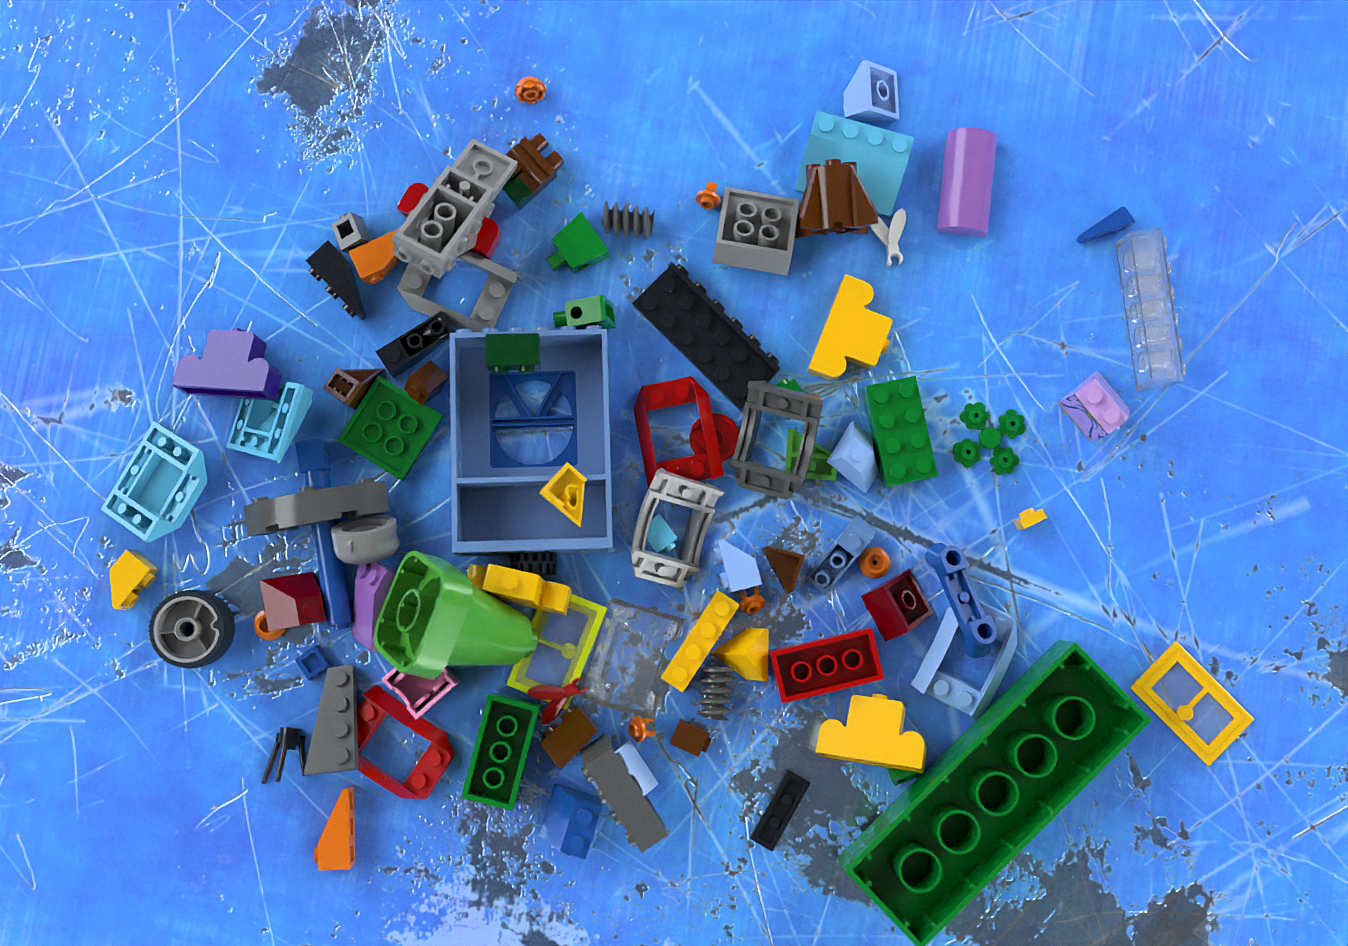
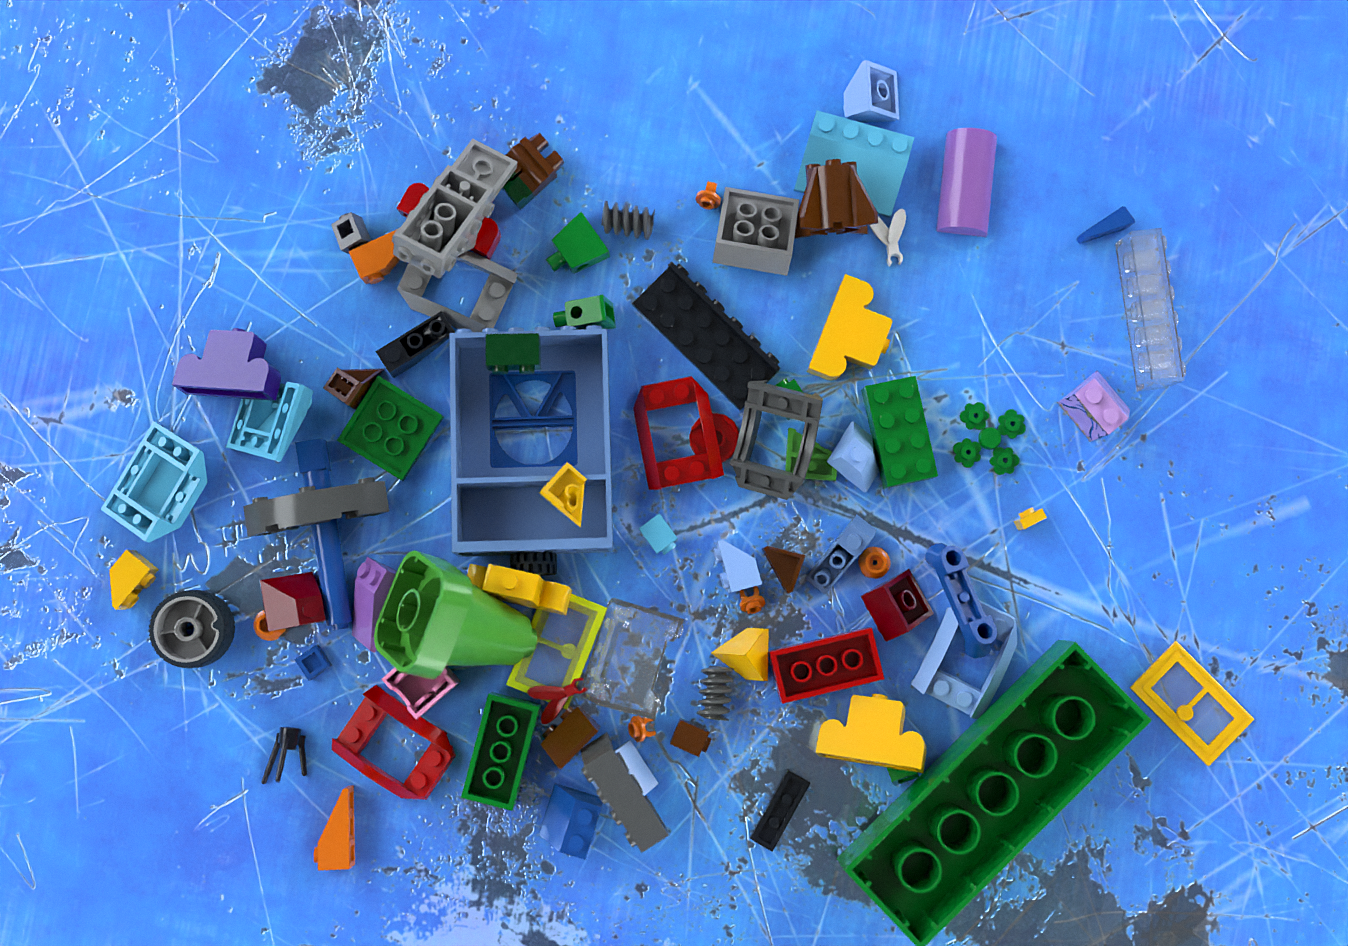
(335, 729): dark grey wing -> none
(337, 272): black slope -> none
(365, 539): light grey piece -> none
(426, 383): reddish brown brick -> none
(530, 90): orange plate -> none
(681, 491): light grey wedge -> none
(699, 641): yellow brick -> none

